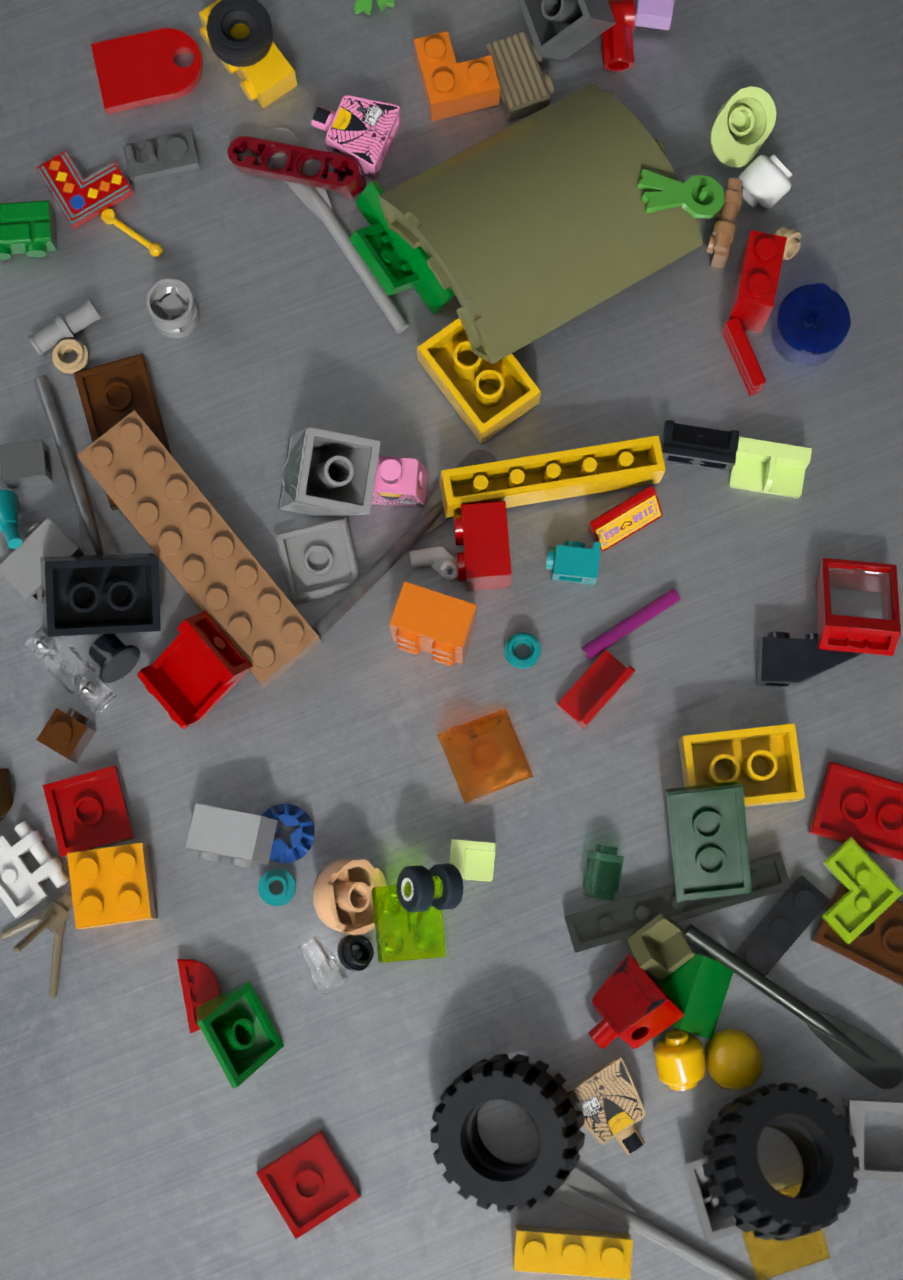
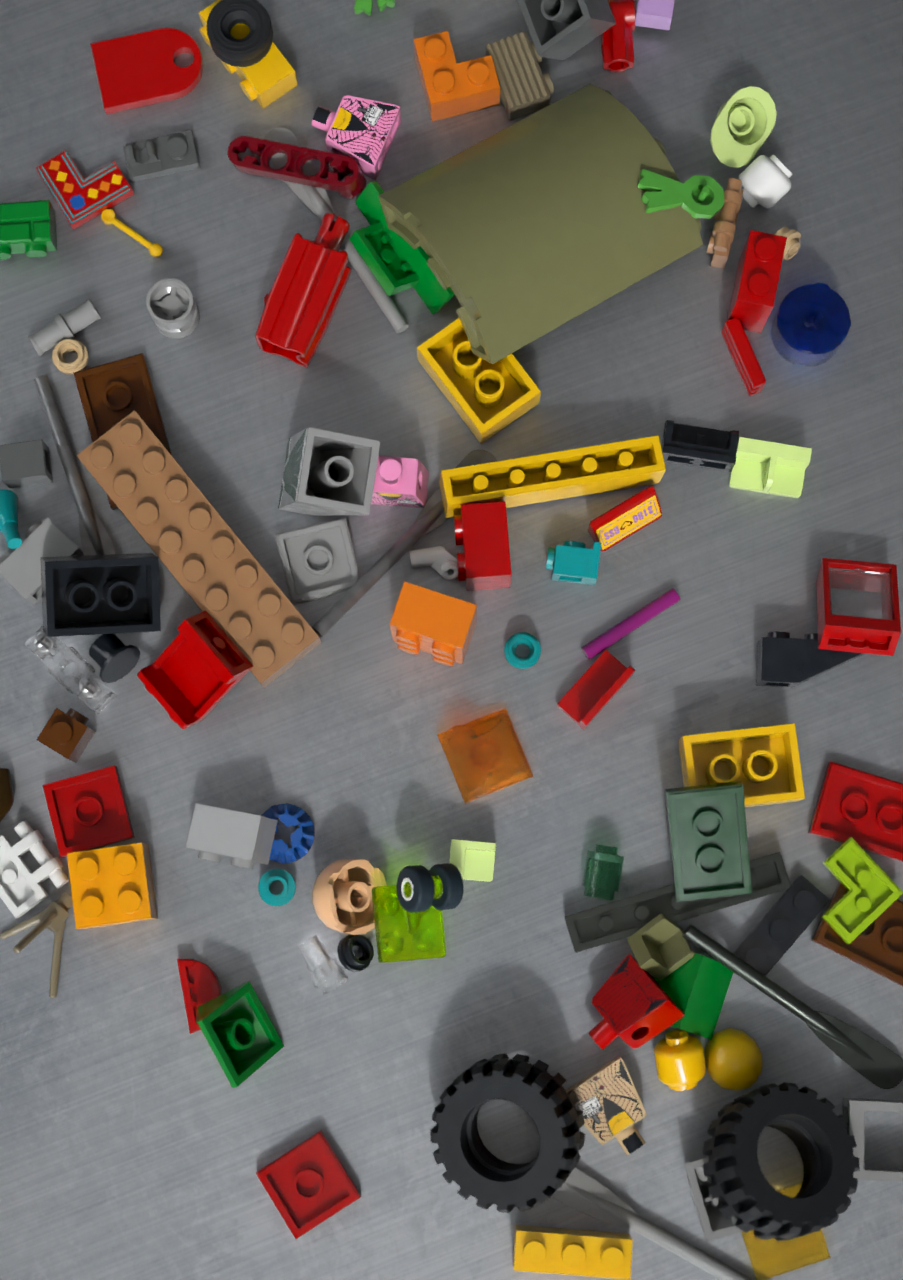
(305, 293): none -> red piece

